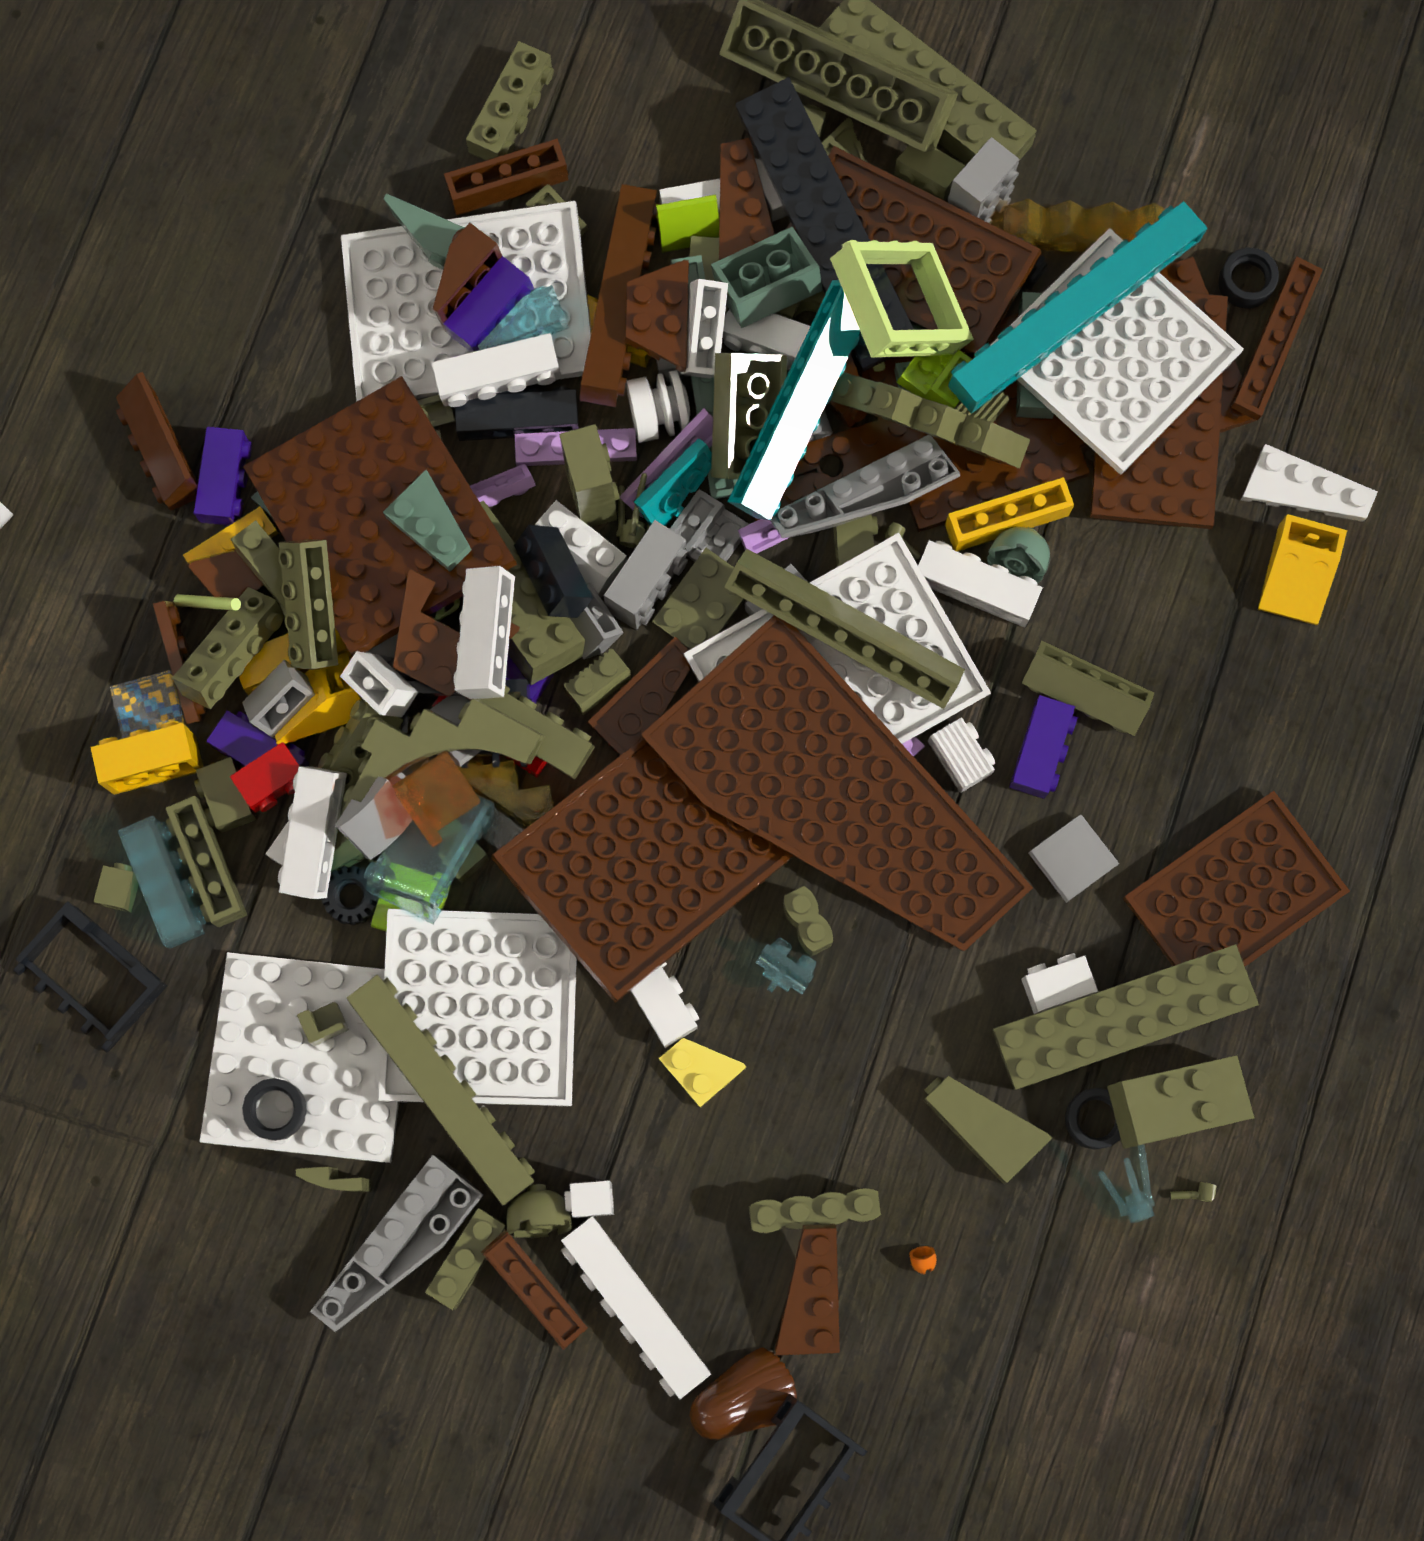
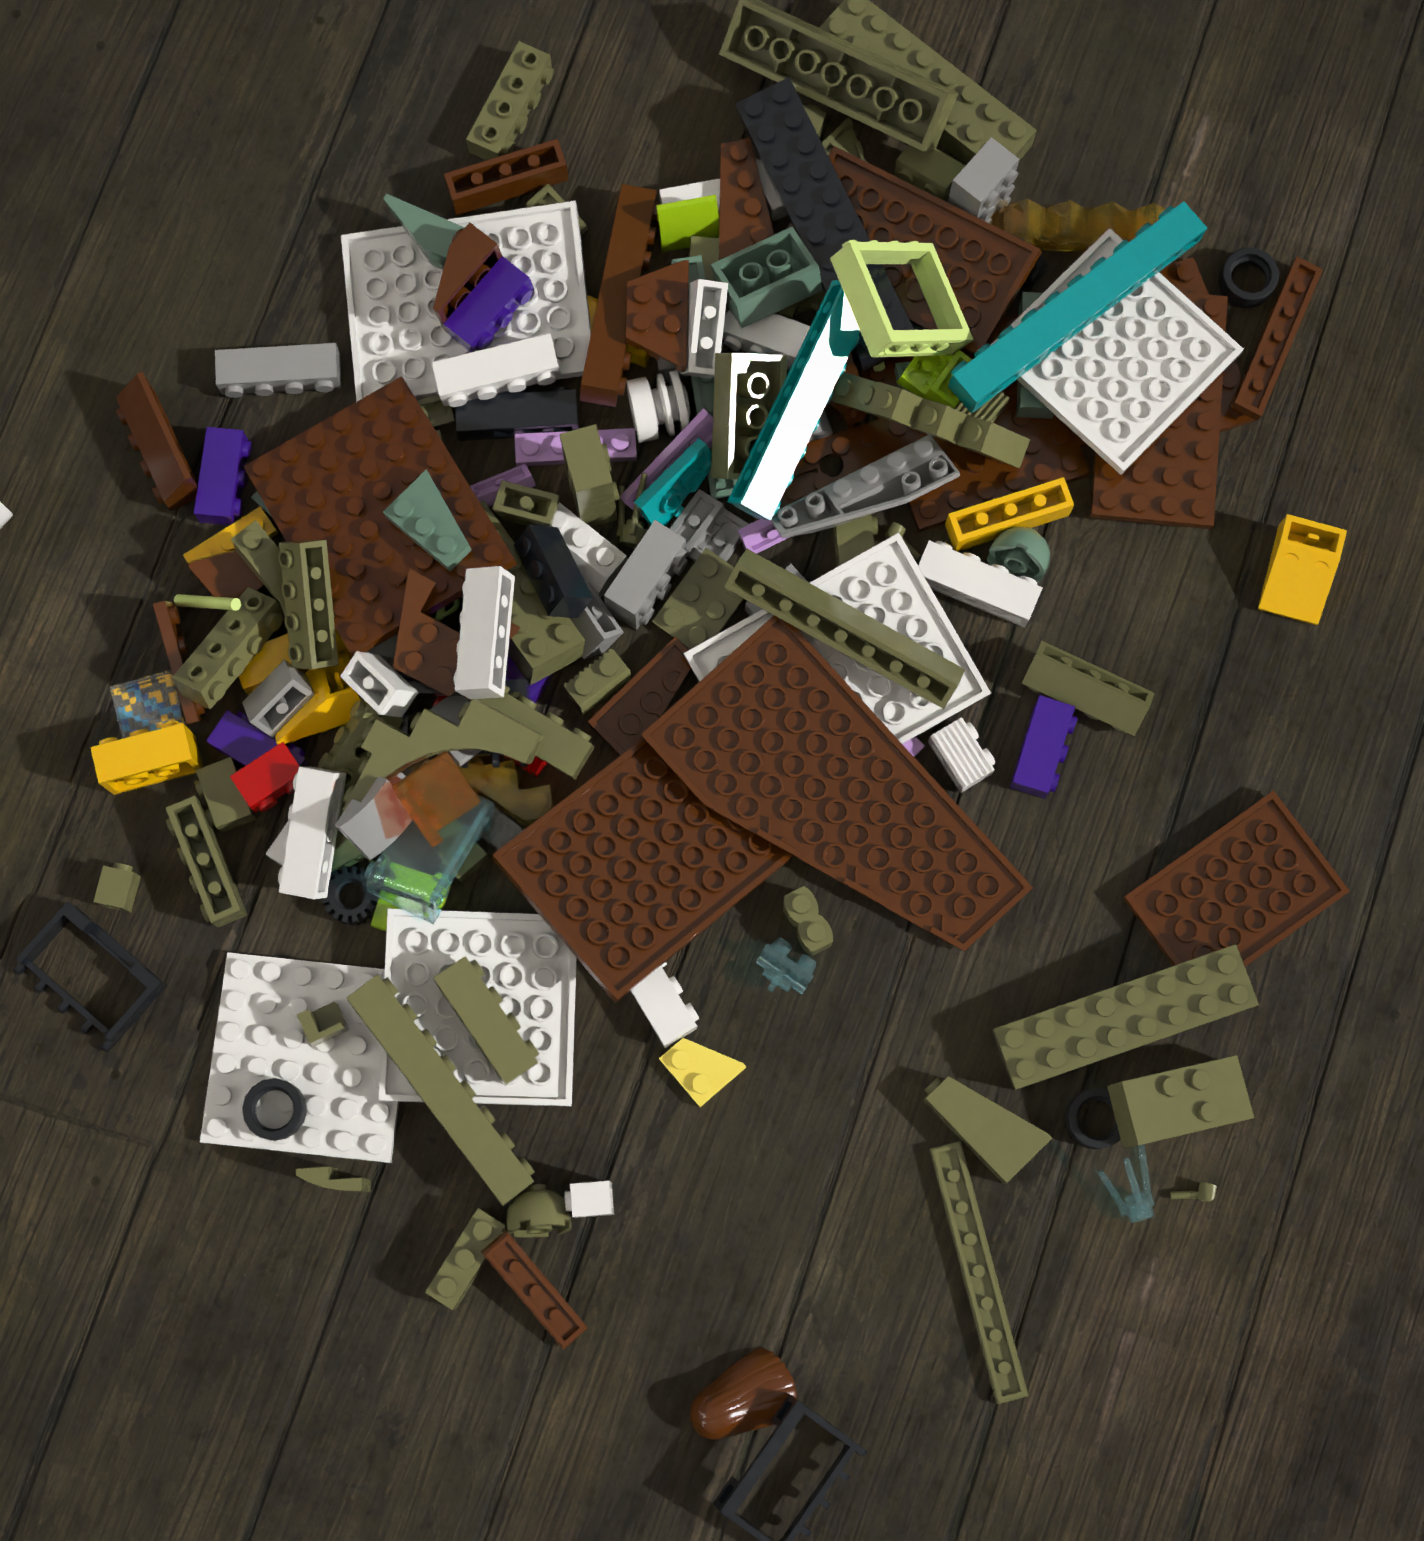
(162, 882): clear light blue brick -> none
(278, 369): none -> light grey brick
(401, 1242): light grey wedge -> none
(485, 1020): none -> olive brick
(525, 504): none -> olive slope
(531, 317): clear light blue slope -> none
(636, 1308): white brick -> none
(812, 1306): reddish brown wing -> none
(826, 1208): olive brick -> none
(923, 1259): orange hinge -> none
(978, 1273): none -> olive tile
(1059, 983): white brick -> none
(1073, 858): light grey slope -> none
(1302, 485): white wing -> none

